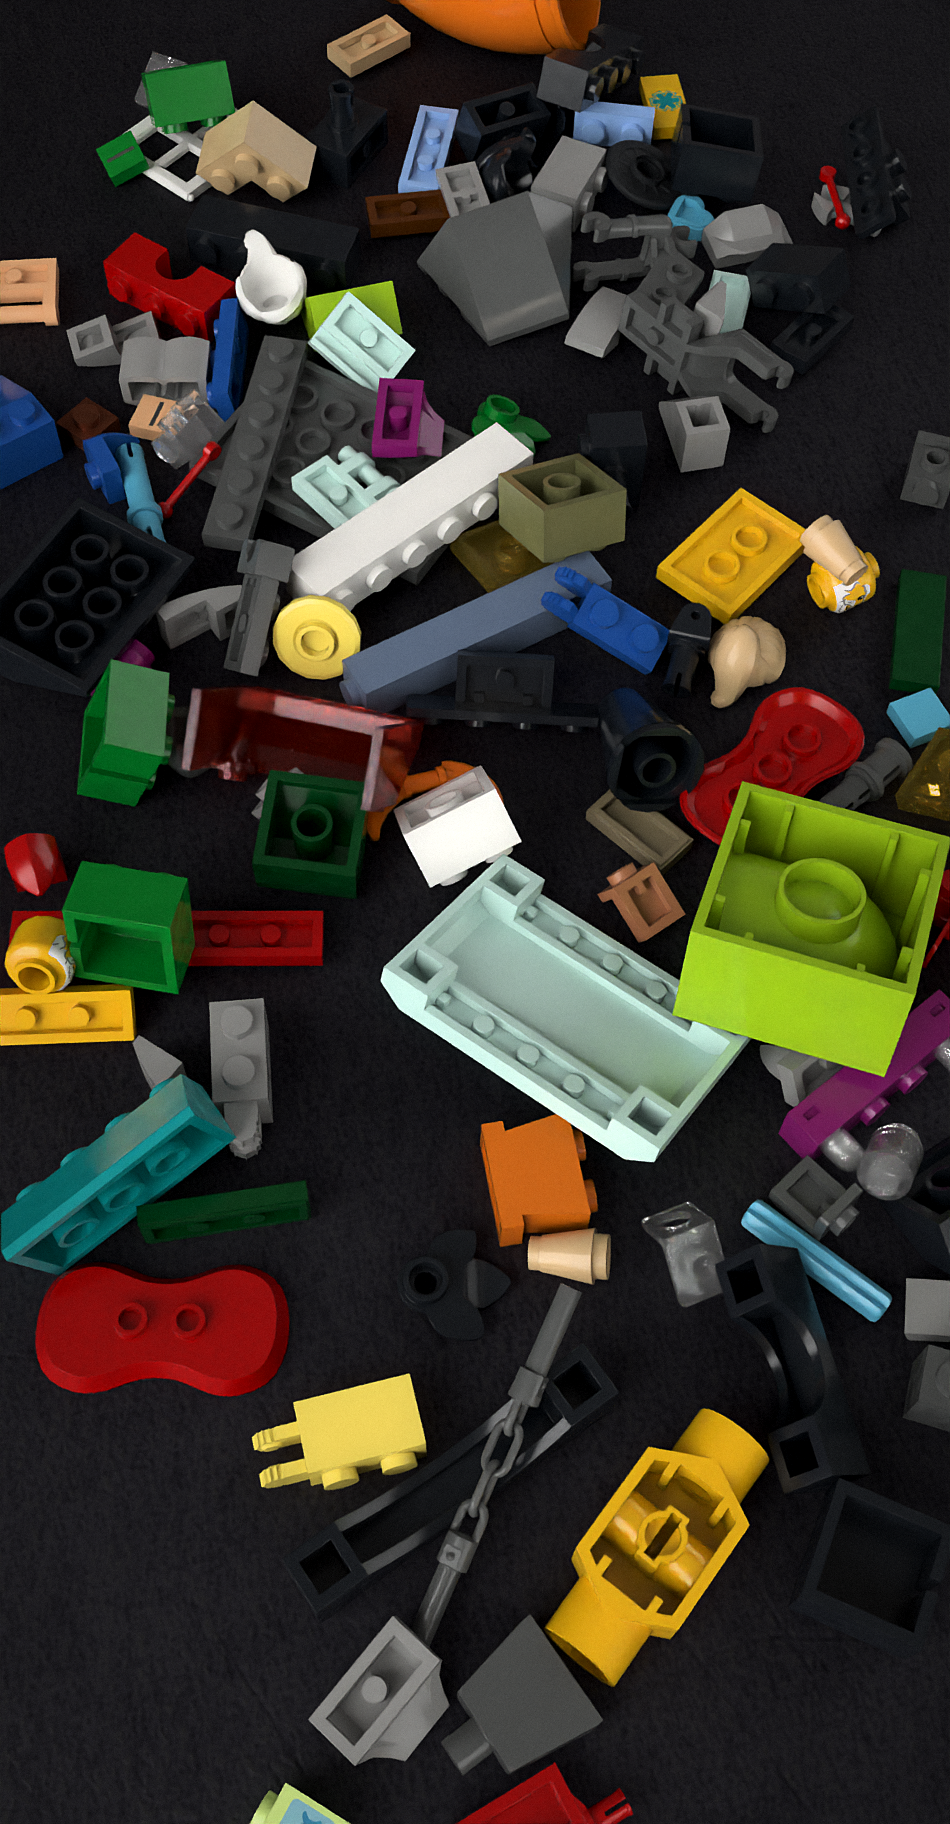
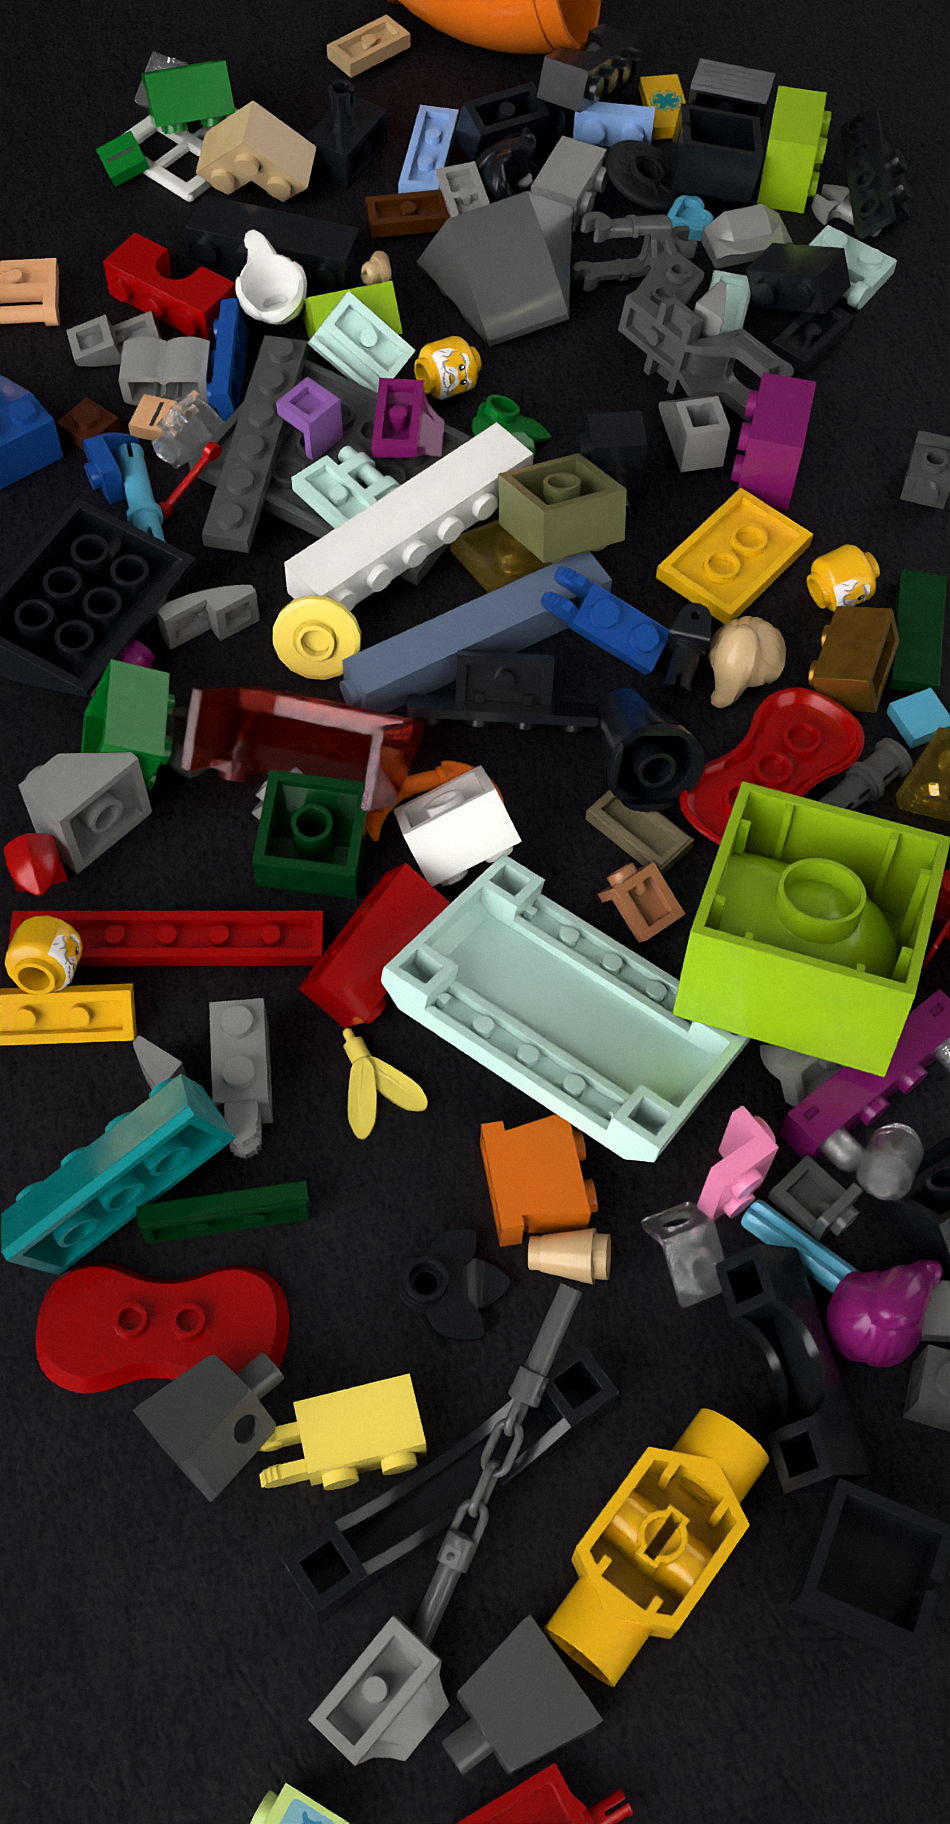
(86, 802): none -> light grey slope
(129, 926): green piece -> none
(213, 1419): none -> dark grey torso
(258, 604): dark grey plate -> none
(315, 414): none -> medium lavender panel
(350, 971): none -> red brick
(373, 1075): none -> light yellow piece
(376, 269): none -> tan arm
(448, 367): none -> yellow head
(598, 323): light grey slope -> none
(732, 88): none -> black brick
(747, 1155): none -> bright pink bracket
(773, 438): none -> magenta brick
(794, 149): none -> lime brick
(827, 175): red hinge -> none
(833, 549): tan cone -> none
(856, 657): none -> pearl gold brick
(866, 265): none -> light aqua plate
(881, 1313): none -> magenta hair

